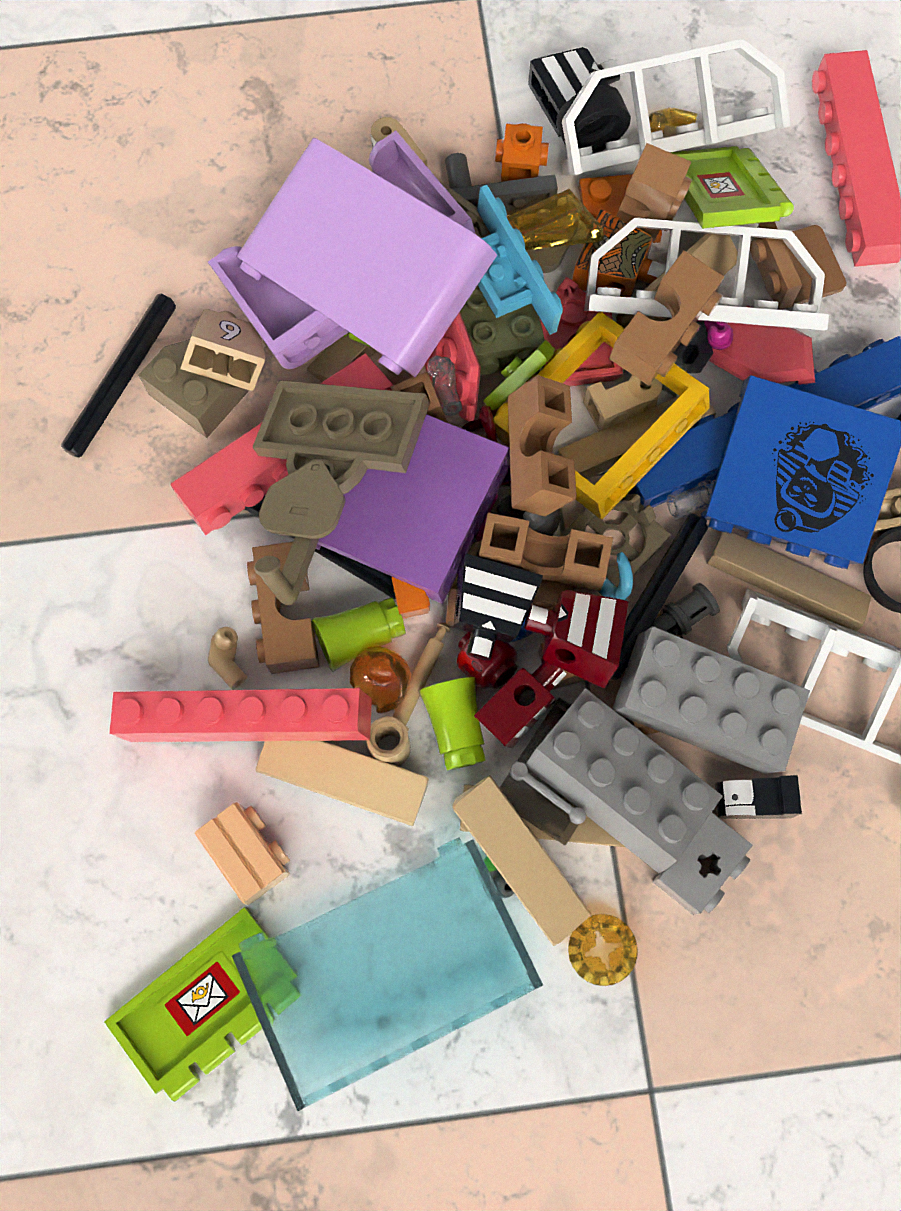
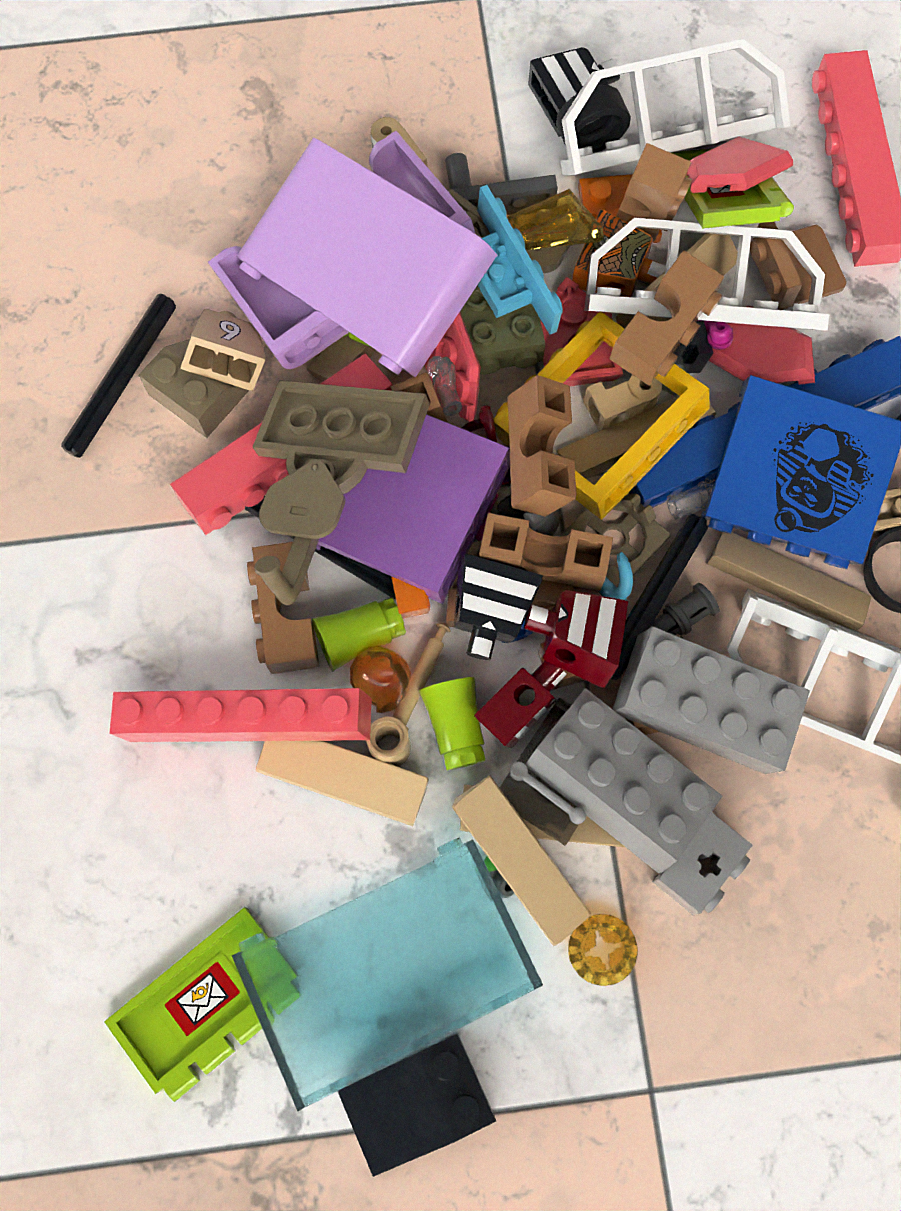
(222, 657): tan arm -> none
(243, 852): light nougat brick -> none
(417, 1105): none -> black slope
(488, 672): dark red head -> none
(518, 373): lime plate -> none
(521, 152): orange brick -> none
(670, 117): clear yellow arm -> none
(738, 164): none -> coral tile
(759, 798): black leg -> none

